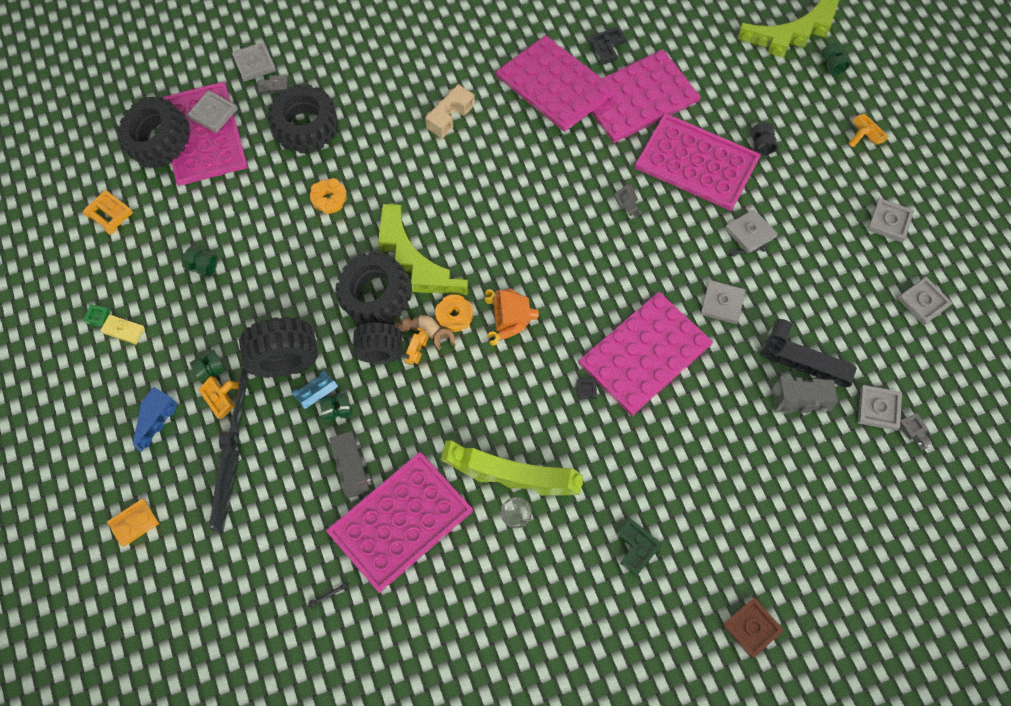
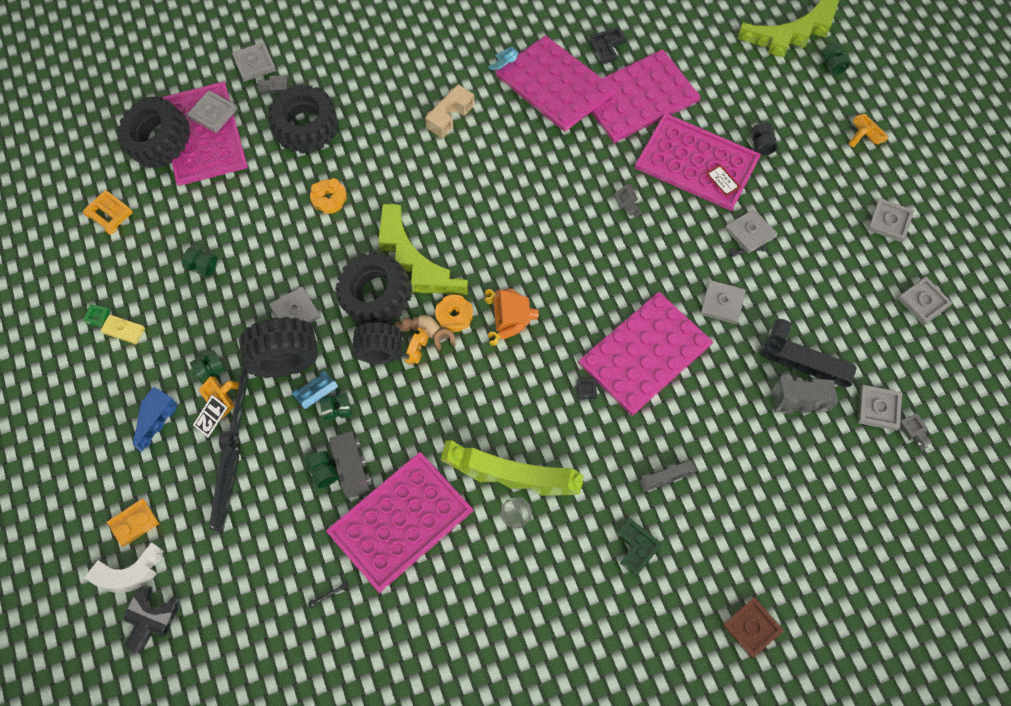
(126, 579): none -> white arch
(147, 620): none -> black connector
(210, 416): none -> sticker
(296, 305): none -> light grey plate
(321, 469): none -> dark green wheel
(504, 57): none -> medium azure plate
(667, 476): none -> dark grey beam
(723, 180): none -> sticker

